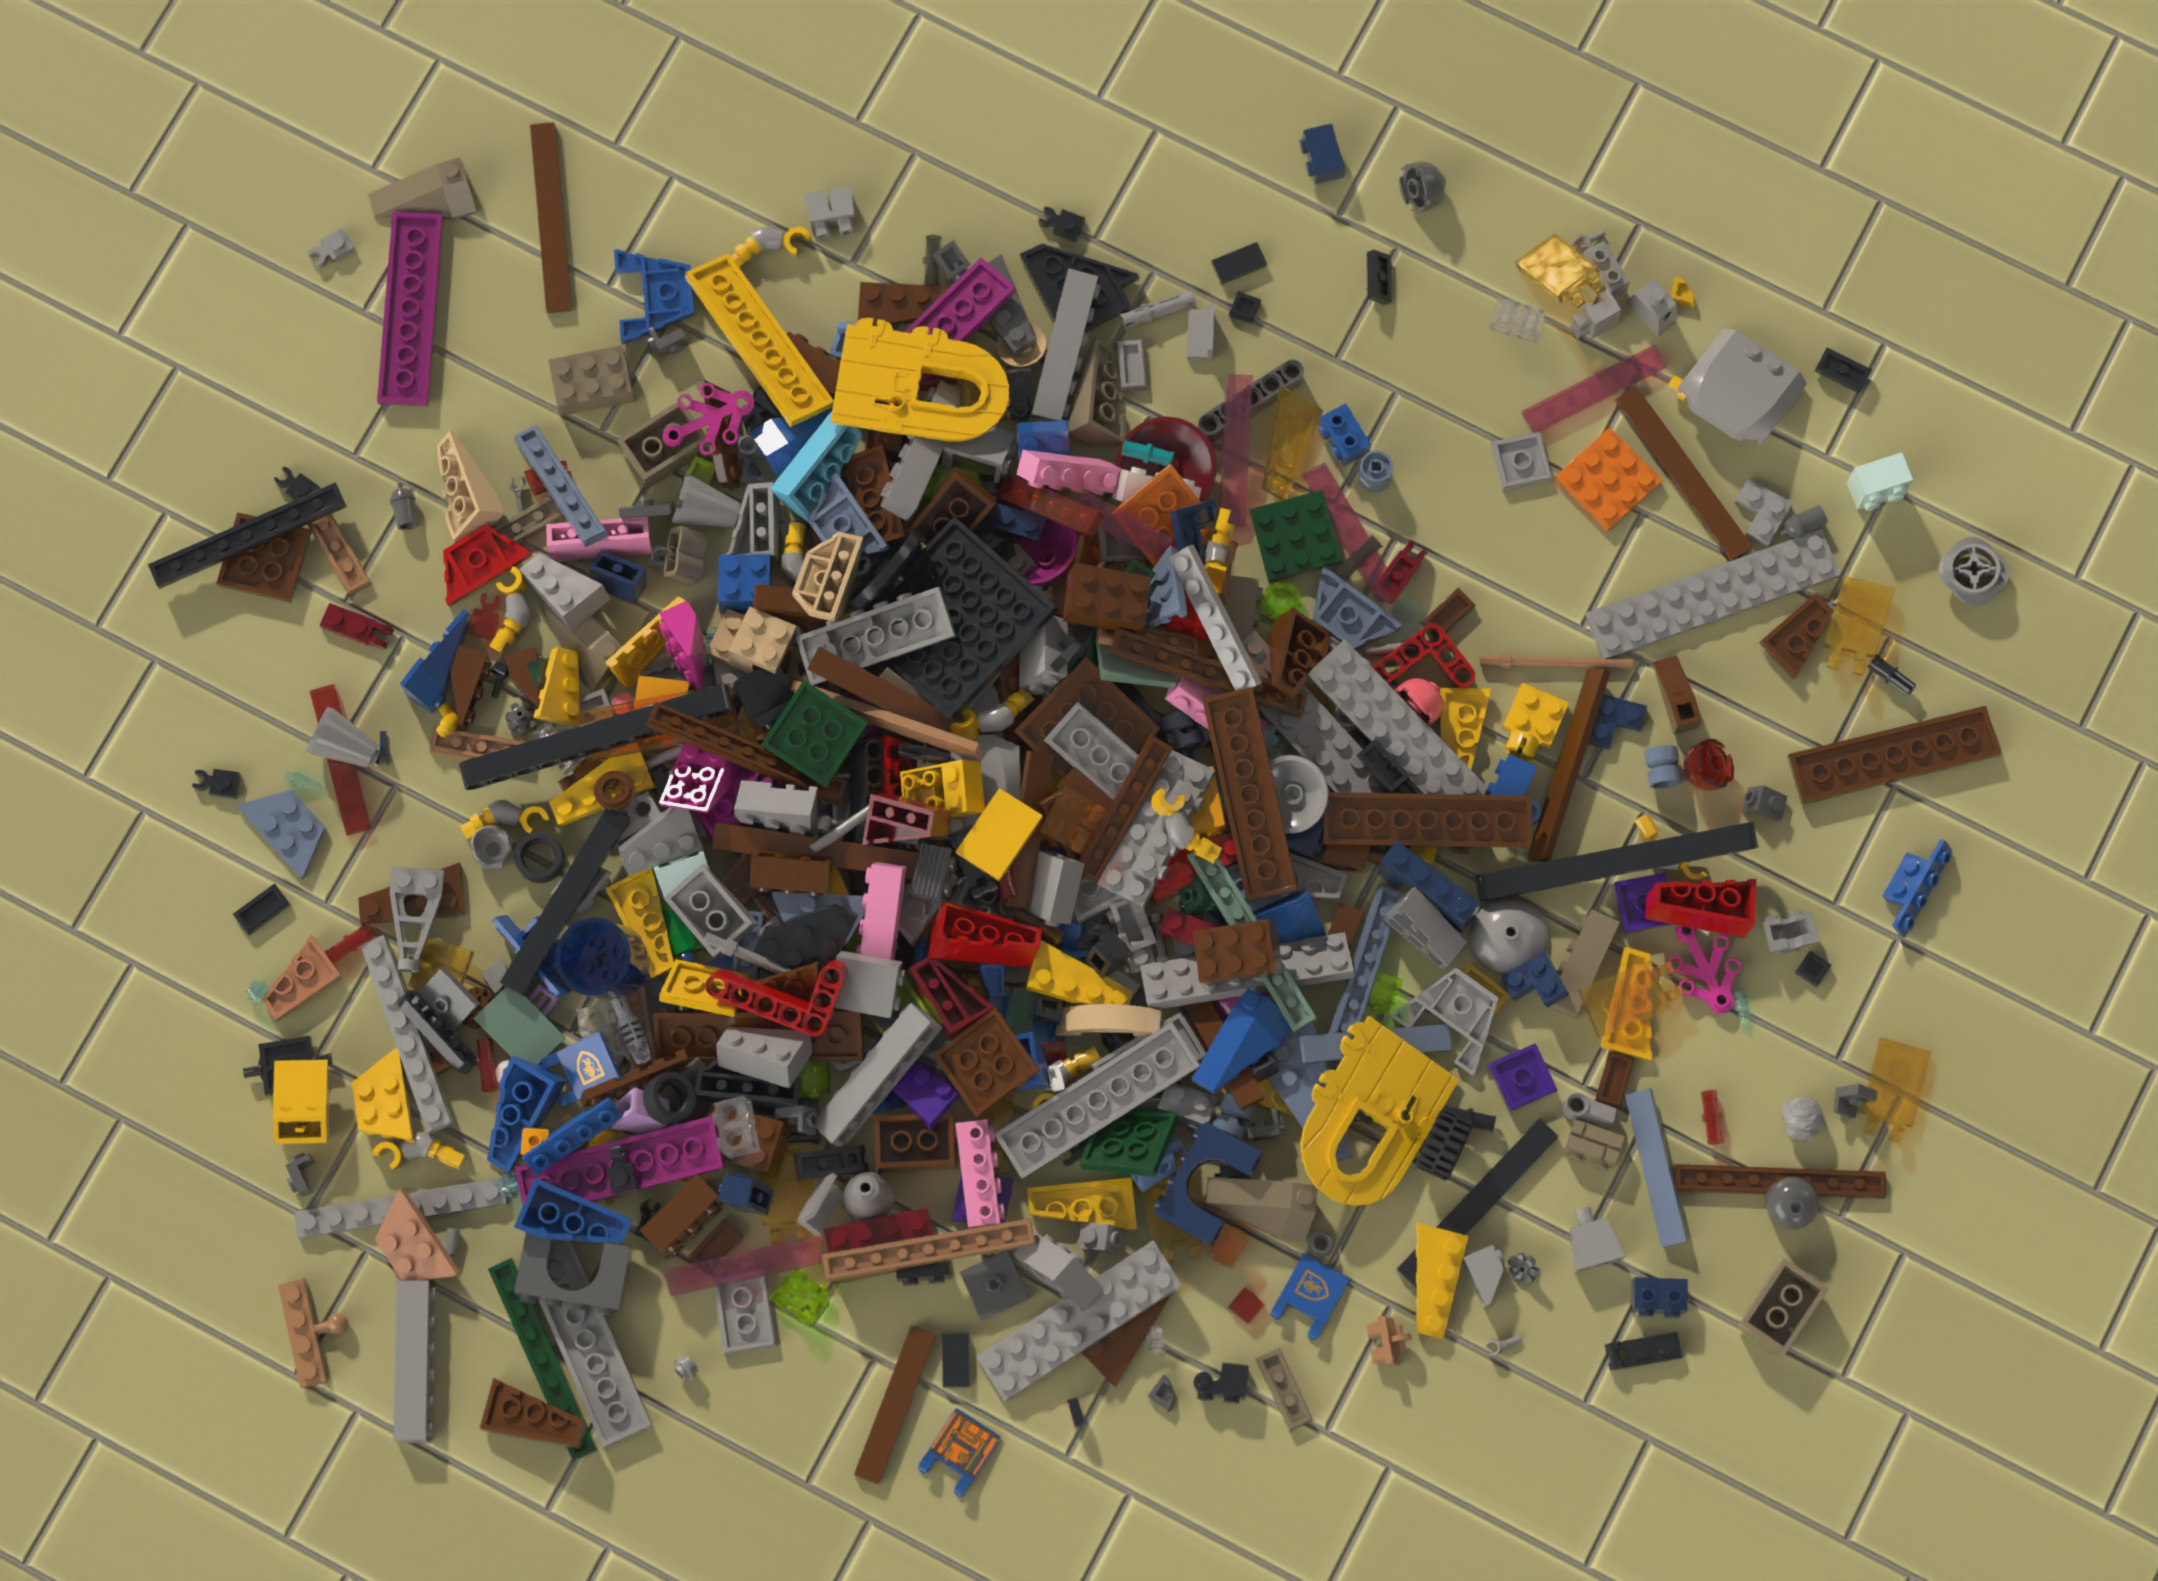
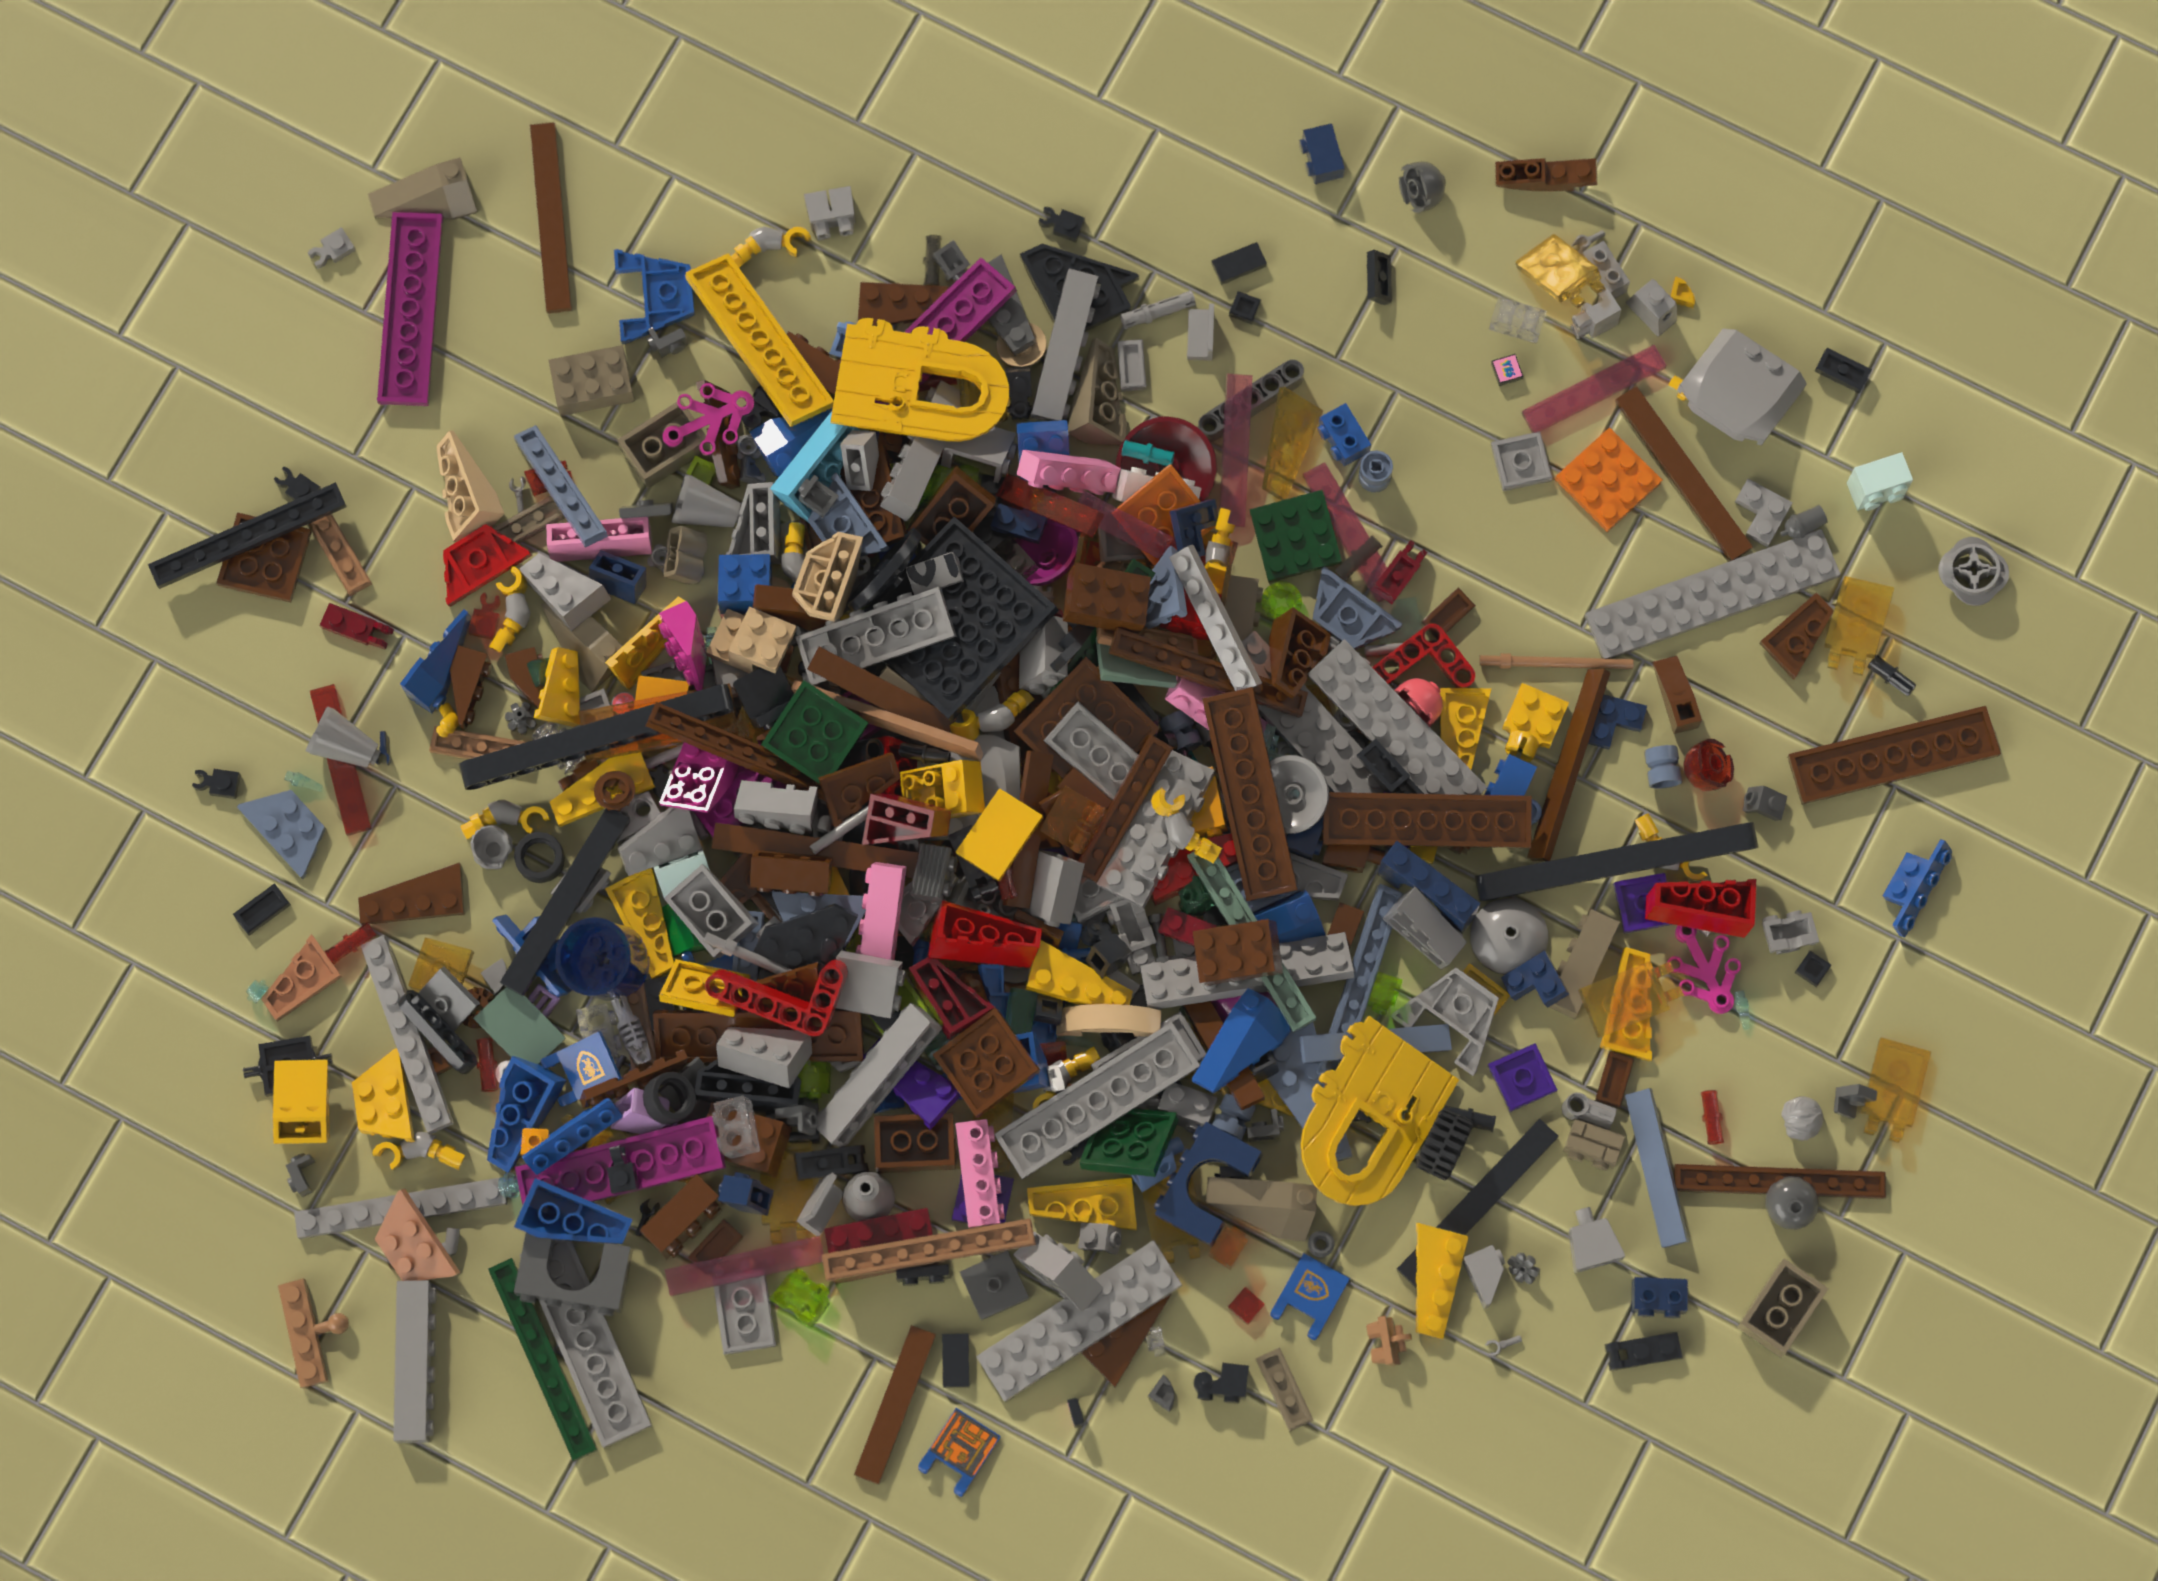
(404, 508): dark grey piece -> none
(414, 882): light grey plate -> none
(502, 672): black hand -> none
(526, 1417): reddish brown wing -> none
(685, 1368): light grey plate -> none
(817, 496): none -> dark grey bracket
(851, 787): none -> reddish brown wing
(860, 459): none -> light grey slope
(934, 573): none -> slope
(1507, 369): none -> tile
(1546, 176): none -> reddish brown slope

